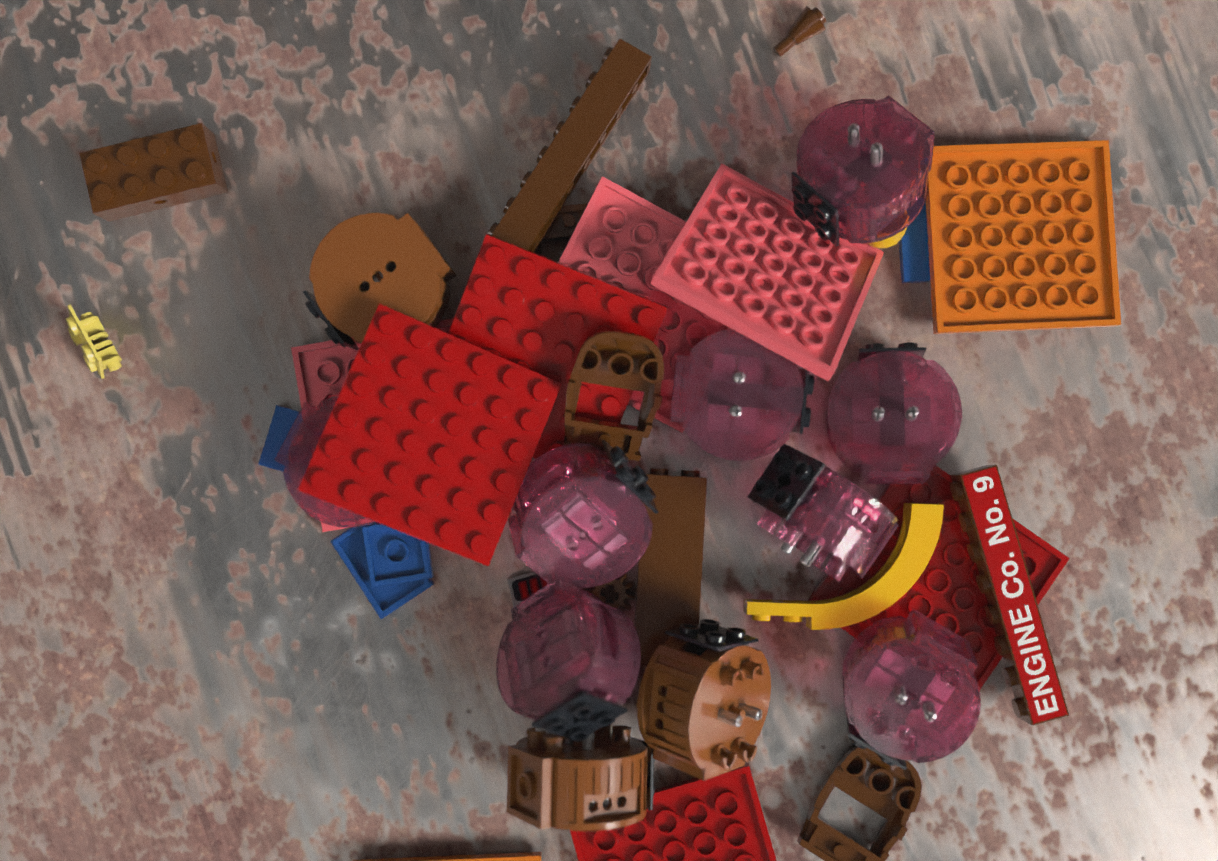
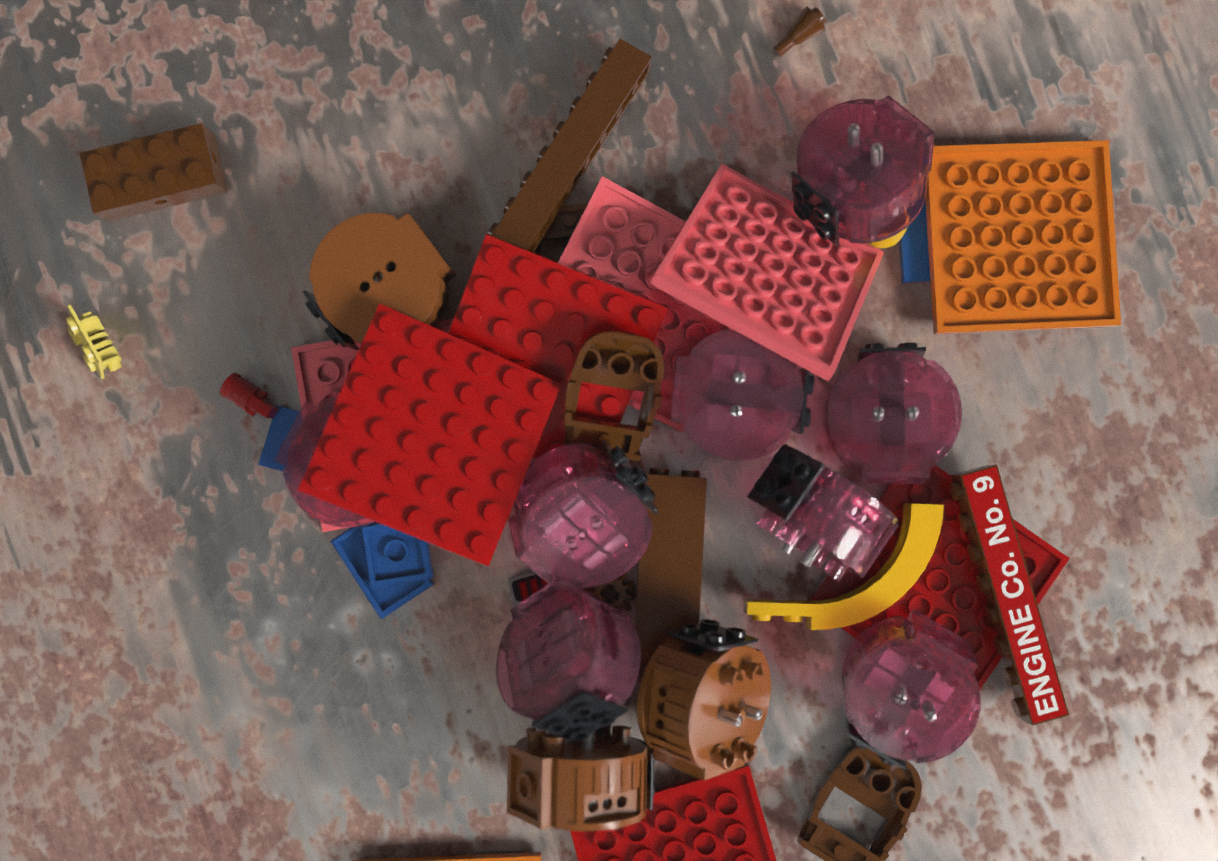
(247, 396): none -> red hinge

